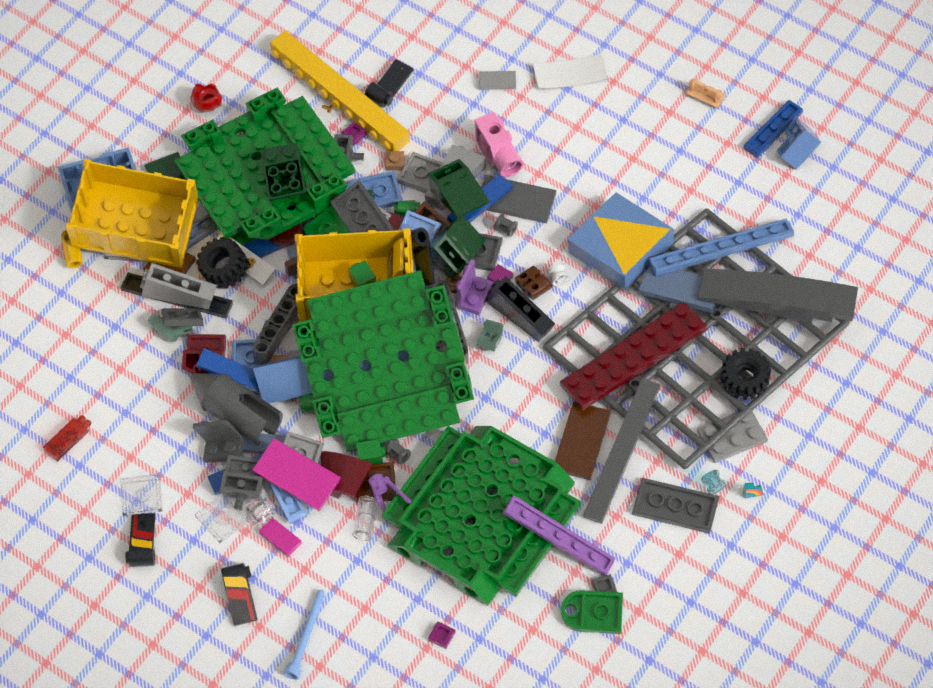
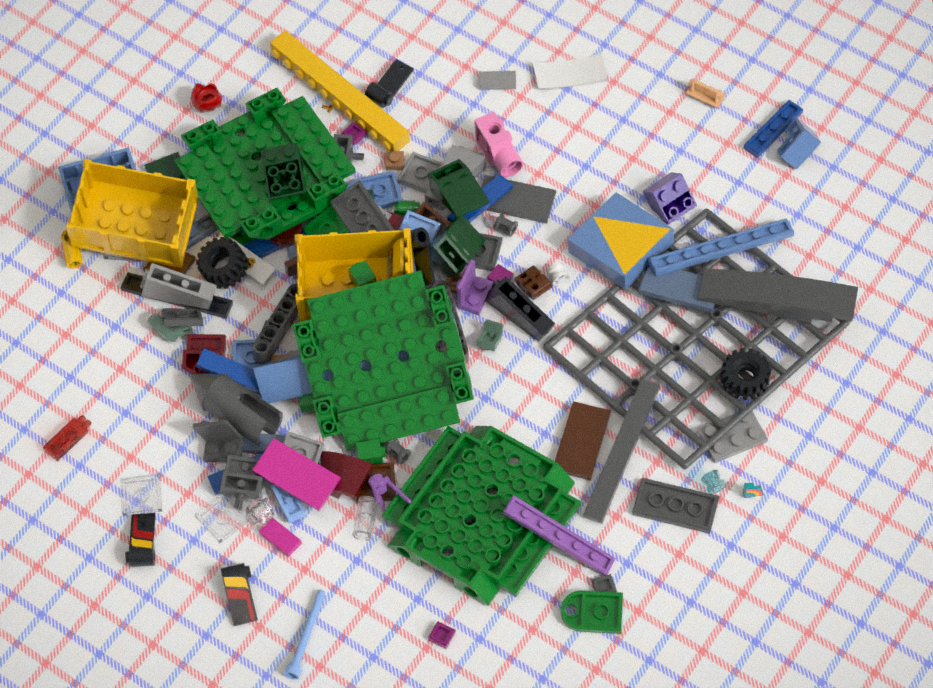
(633, 356): dark red plate -> none
(670, 197): none -> slope

